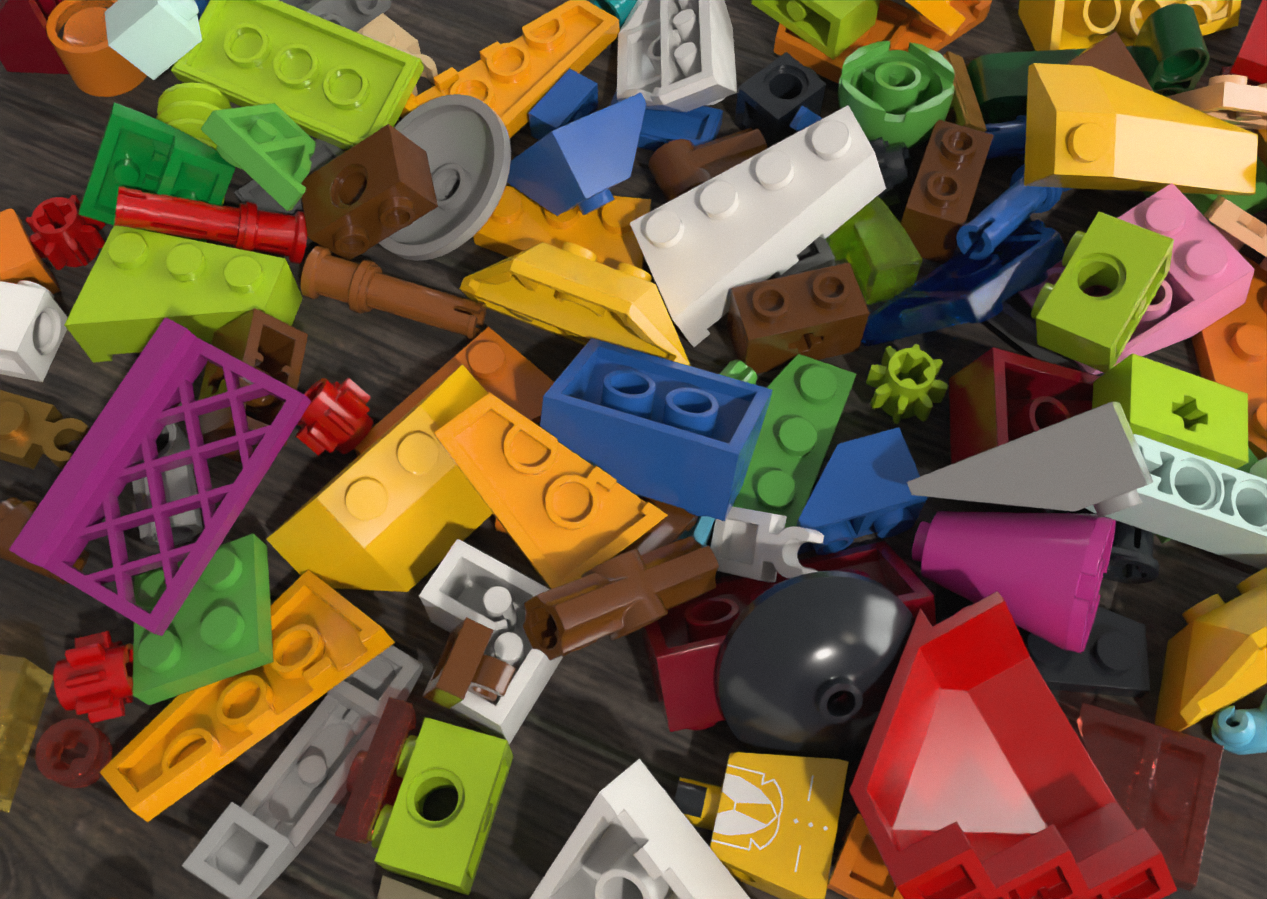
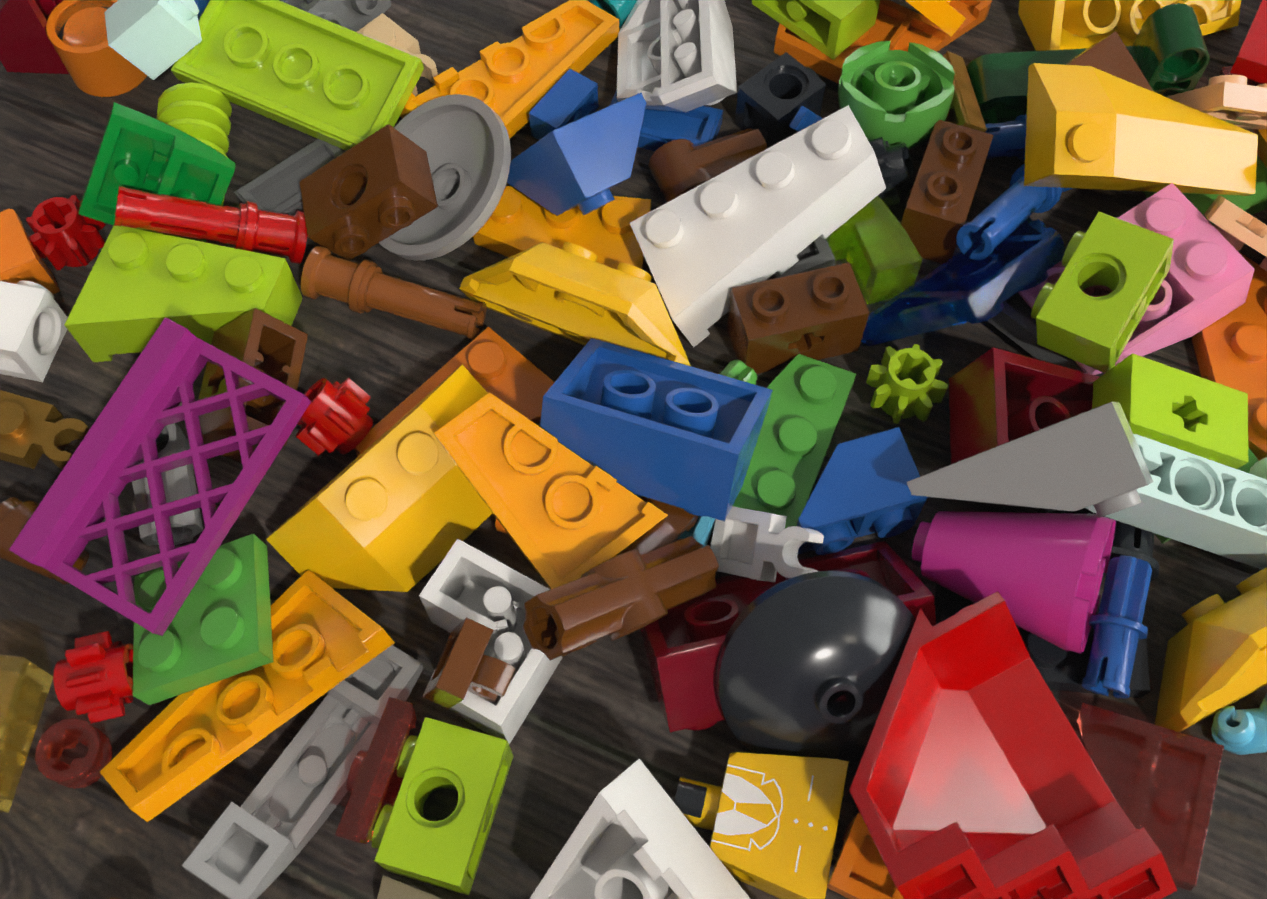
(265, 146): bright green wing -> none
(1118, 627): none -> blue axle

